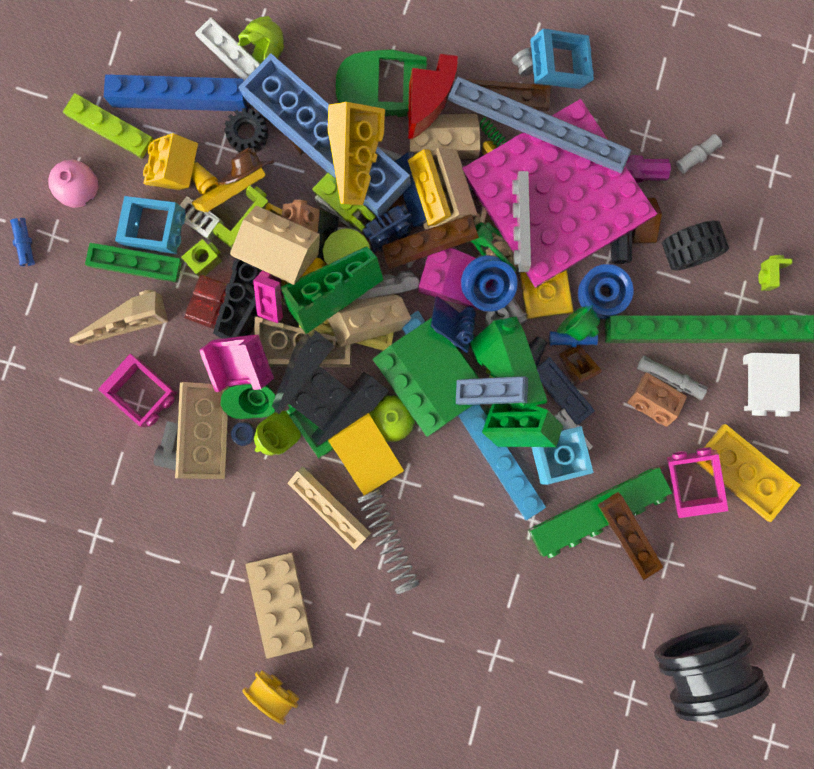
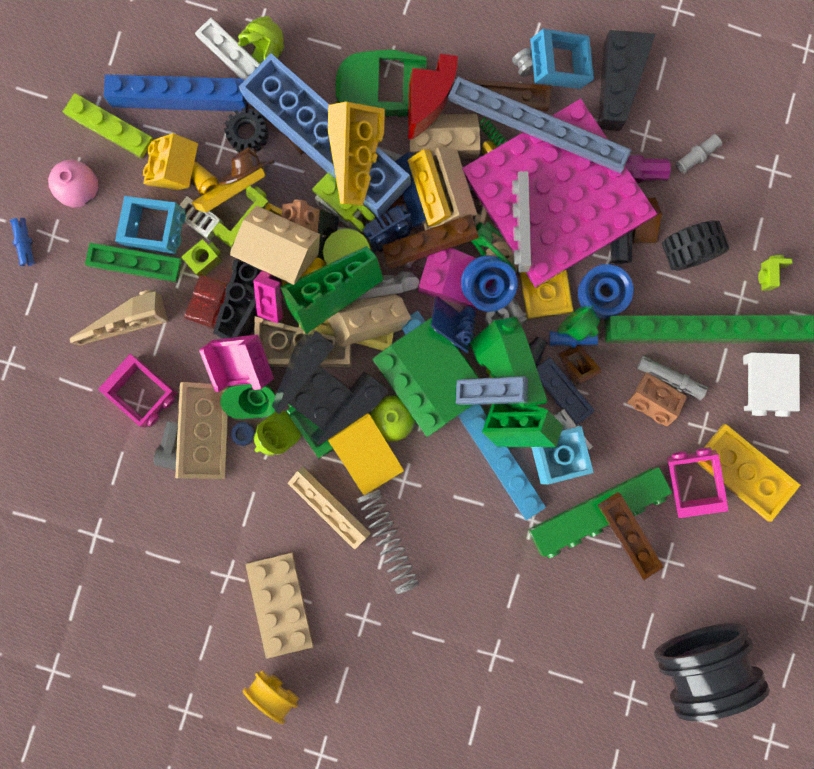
(622, 69): none -> black wedge

